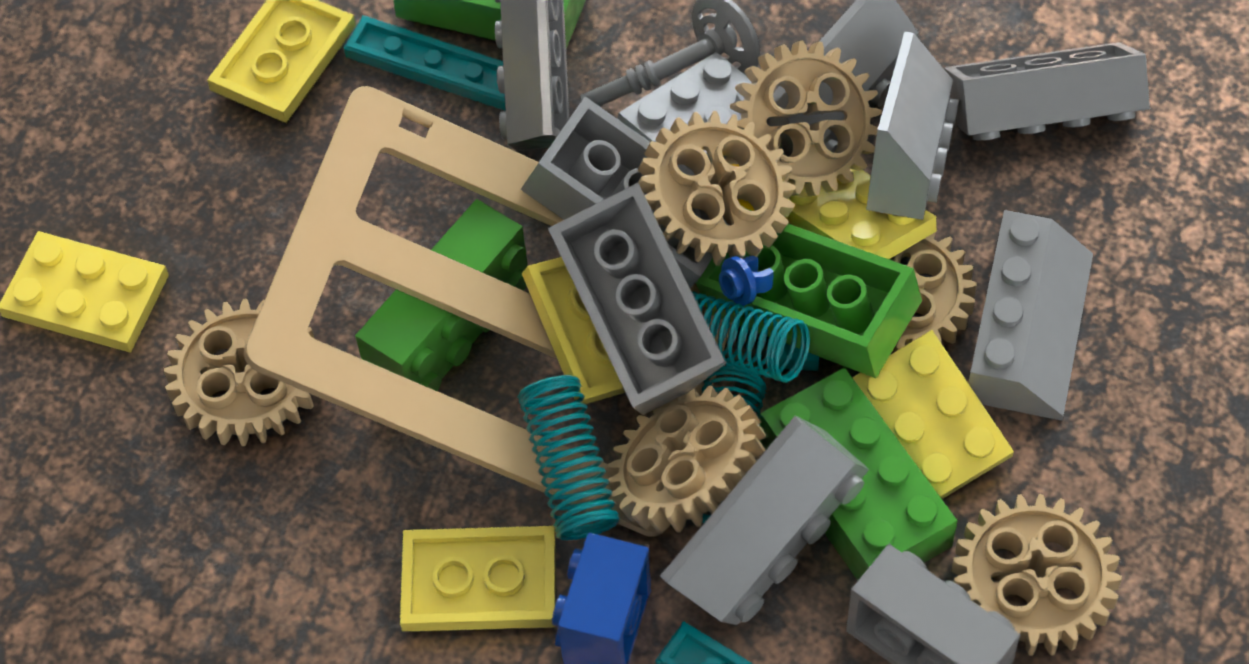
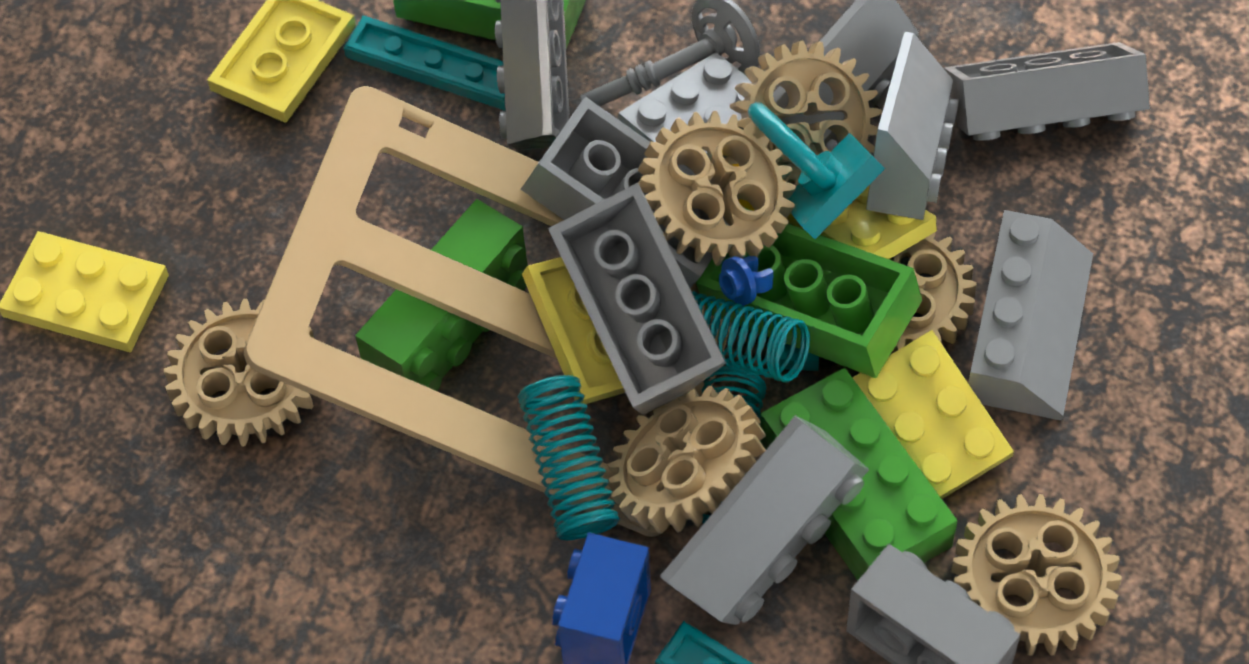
(478, 578): light yellow plate -> none
(827, 180): none -> teal tile

